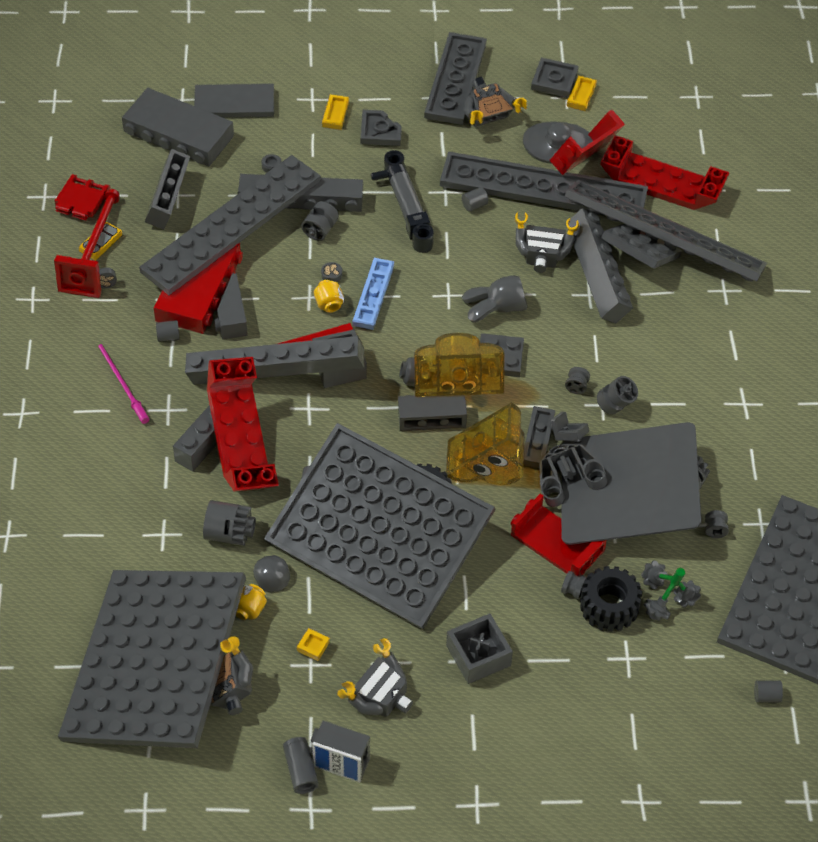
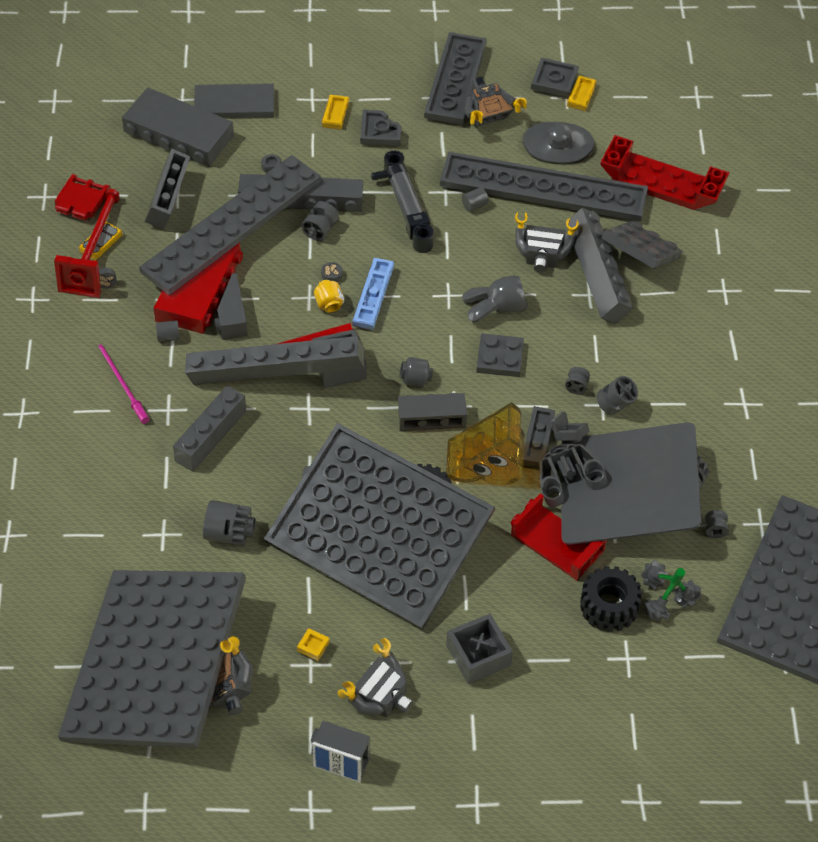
(238, 425): red slope -> none
(251, 602): yellow head -> none
(271, 573): dark grey hair -> none
(300, 765): dark grey pin -> none
(458, 367): clear yellow brick -> none
(571, 154): red panel -> none
(573, 584): dark grey wheel -> none
(667, 230): dark grey plate -> none
(768, 691): dark grey piece -> none

